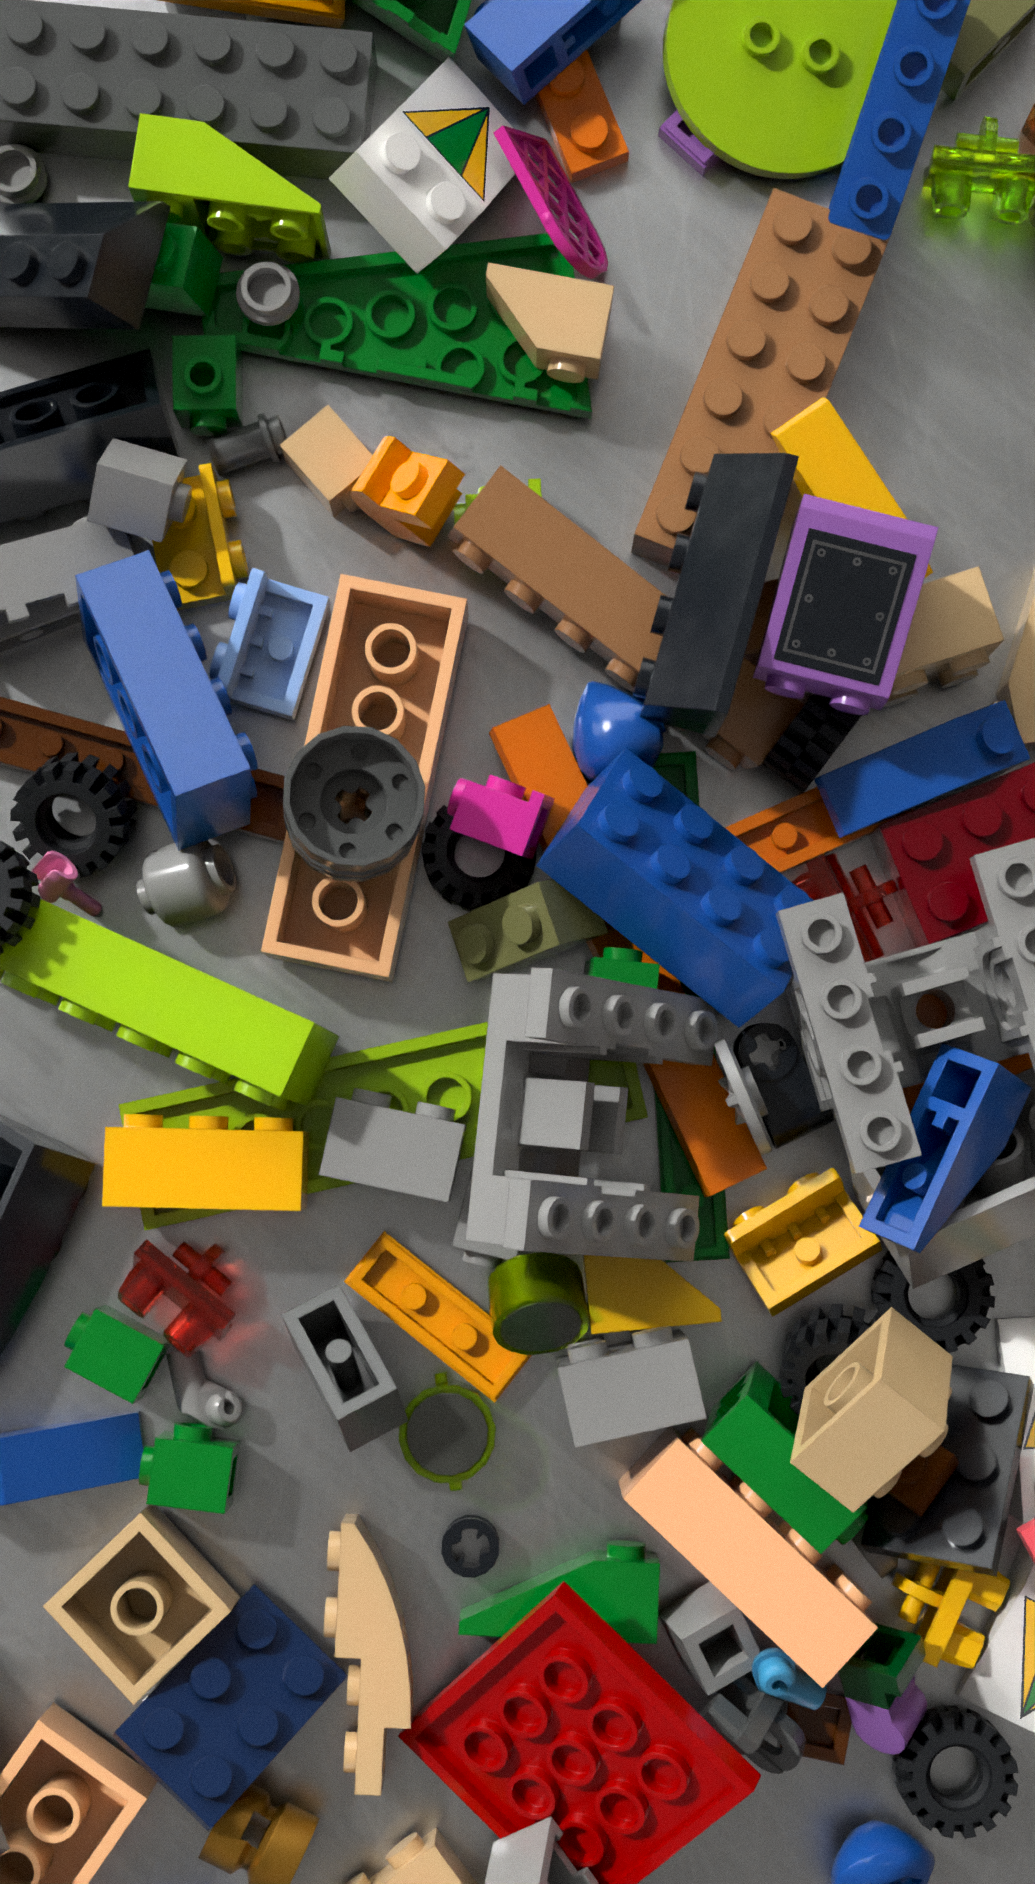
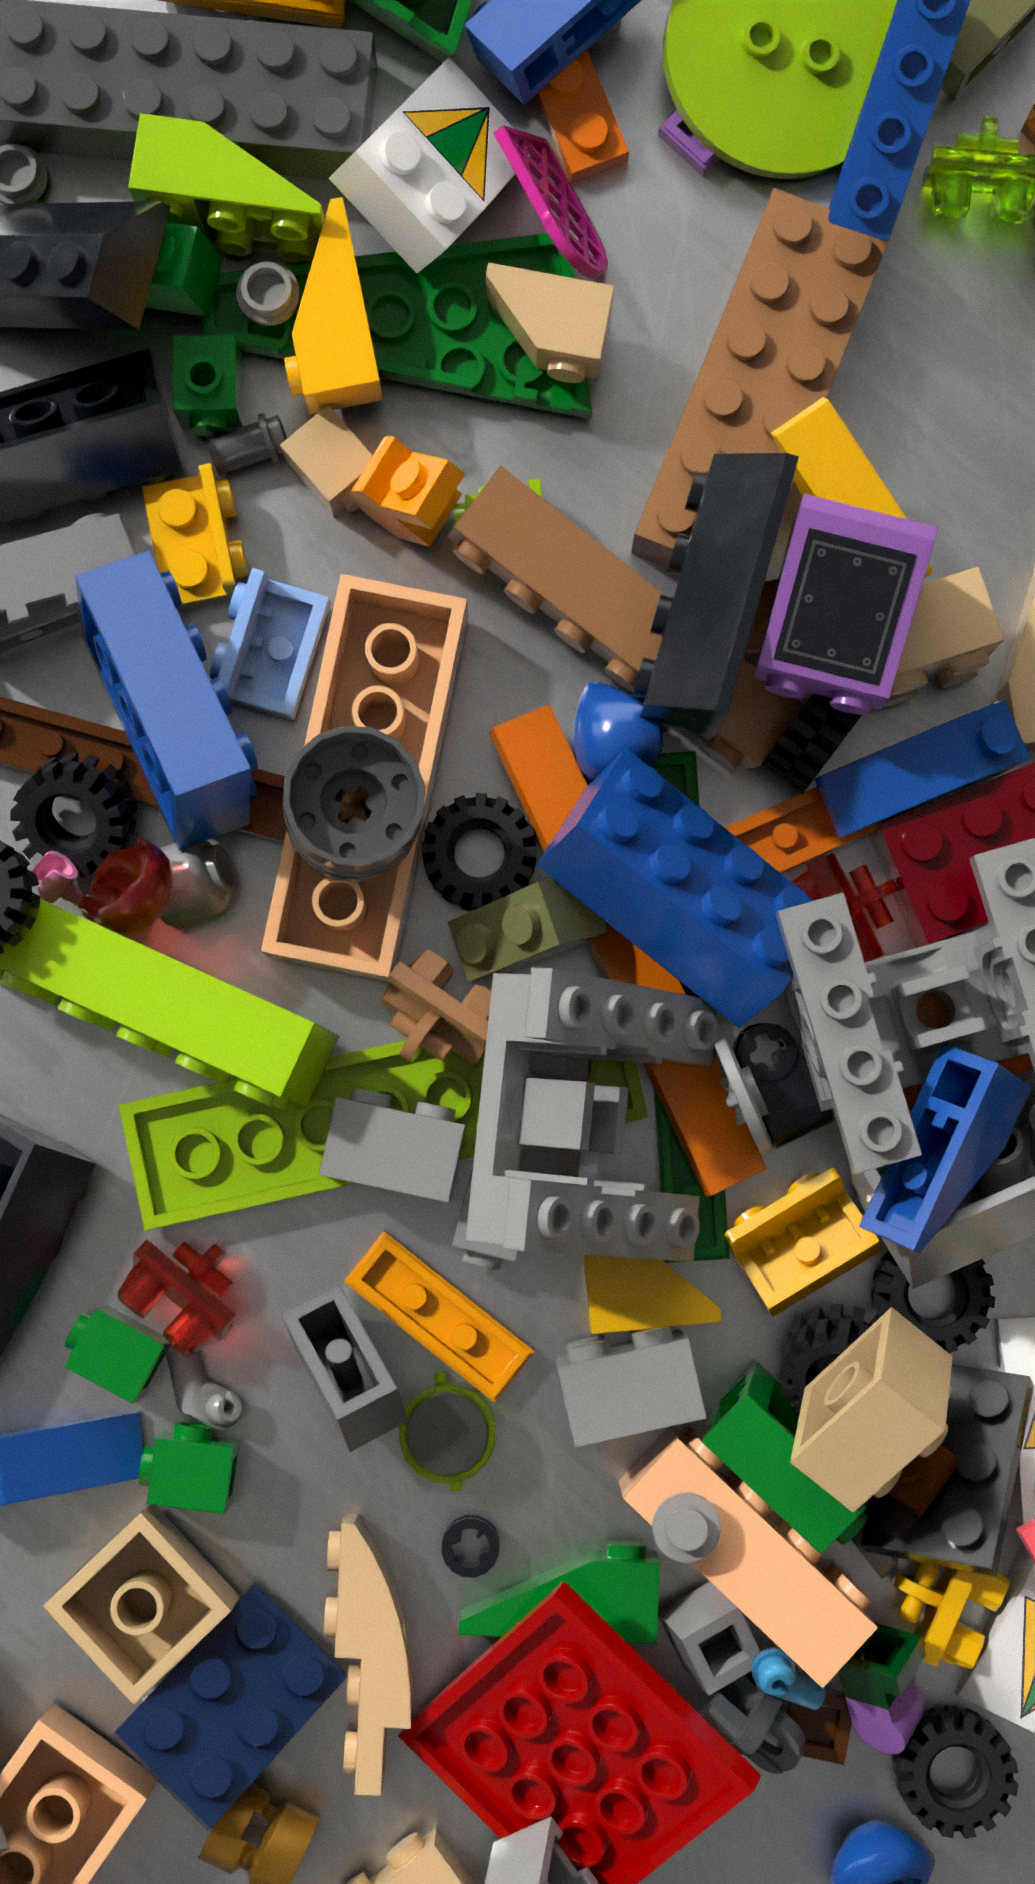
(129, 889): none -> clear red hair
(139, 490): light grey brick -> none
(206, 1164): yellow brick -> none
(331, 328): none -> yellow slope
(432, 1016): none -> medium nougat hips
(499, 814): dark pink brick -> none
(537, 1303): clear neon green piece -> none
(623, 966): green plate -> none
(686, 1527): none -> light grey plate

